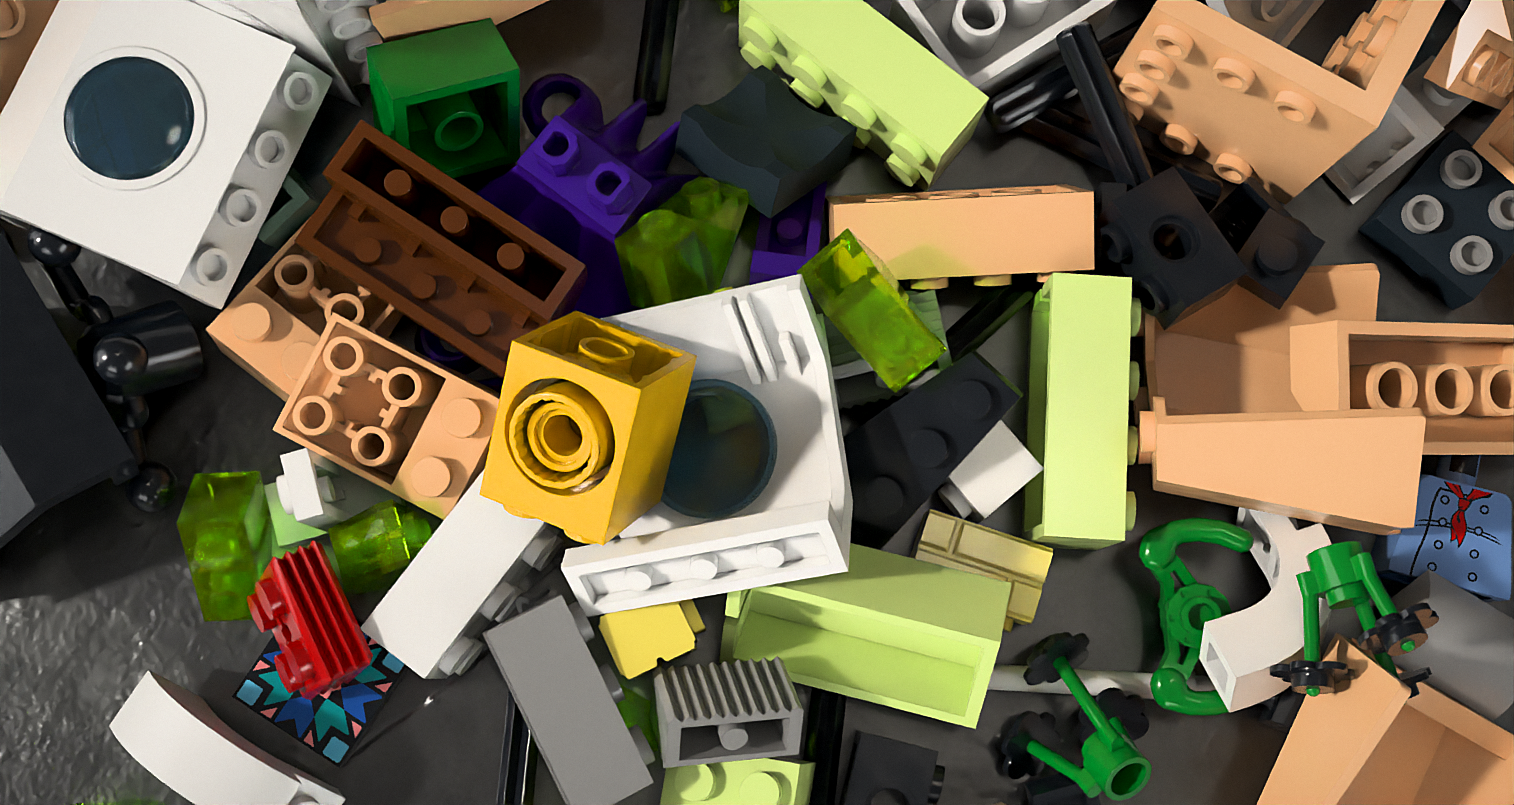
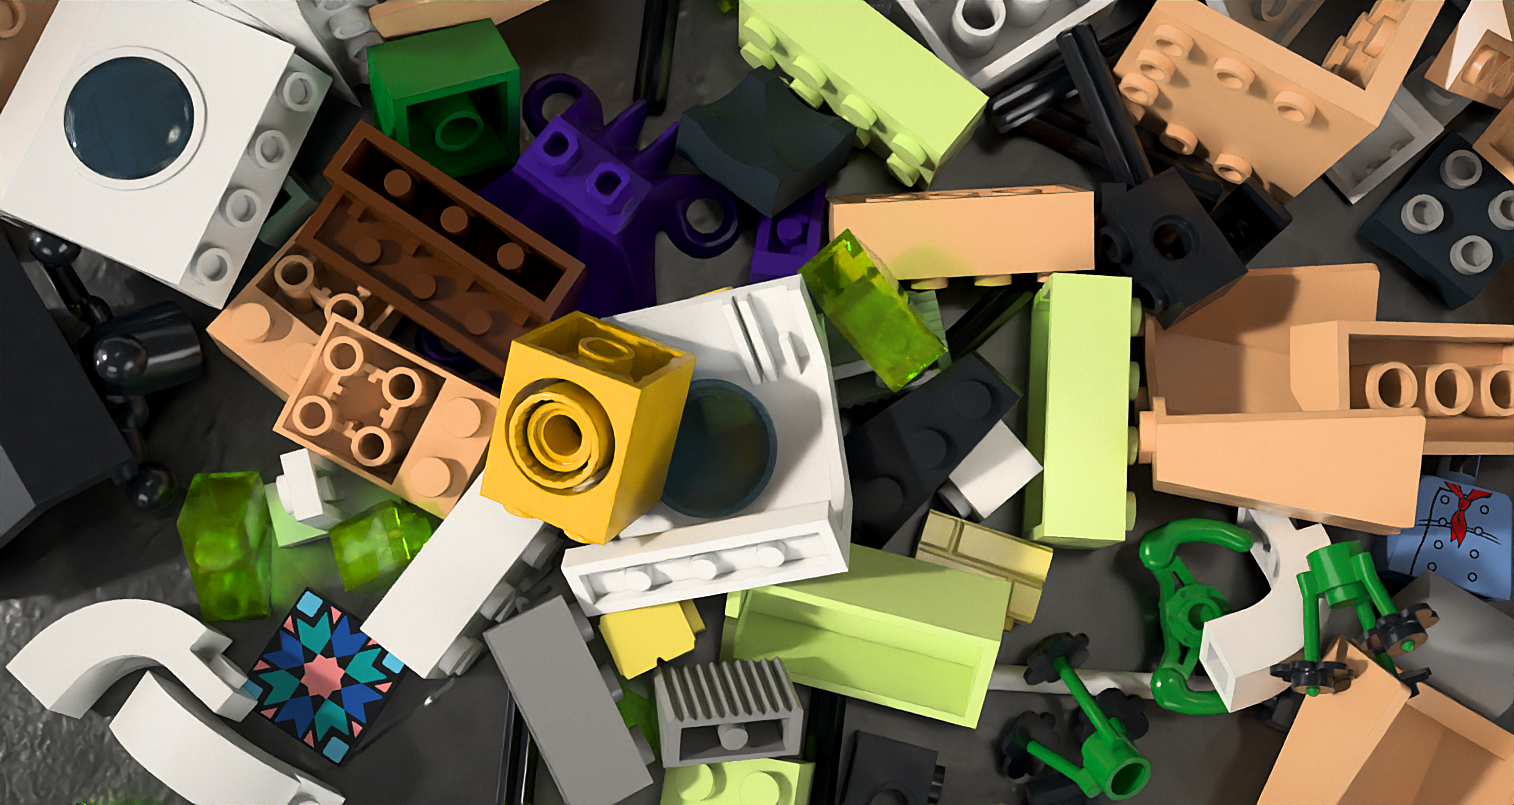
(97, 645): none -> white arch
(310, 621): red brick -> none
(682, 243): clear neon green slope -> none
(1277, 257): black bracket -> none

